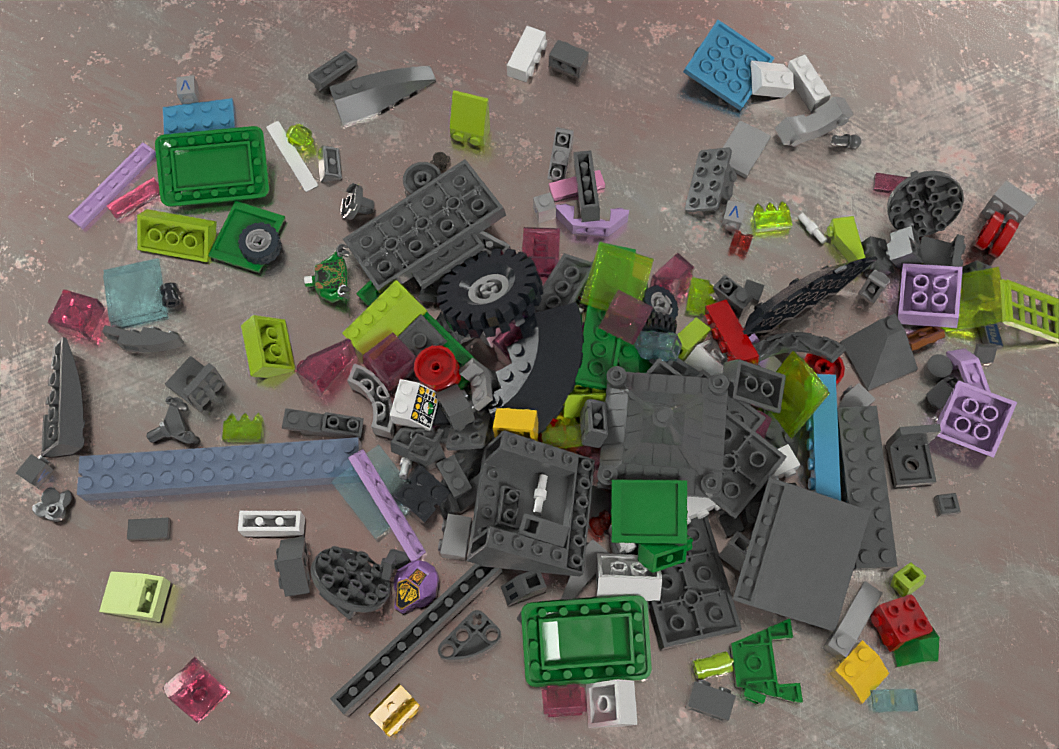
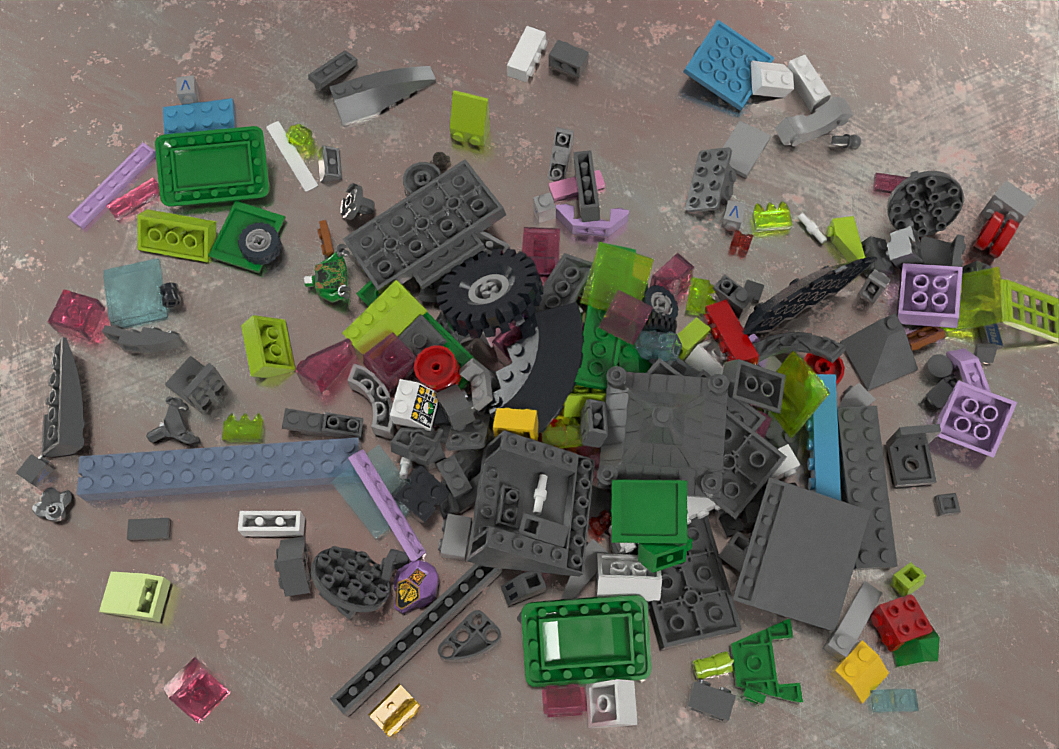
(324, 233): none -> dark orange plate

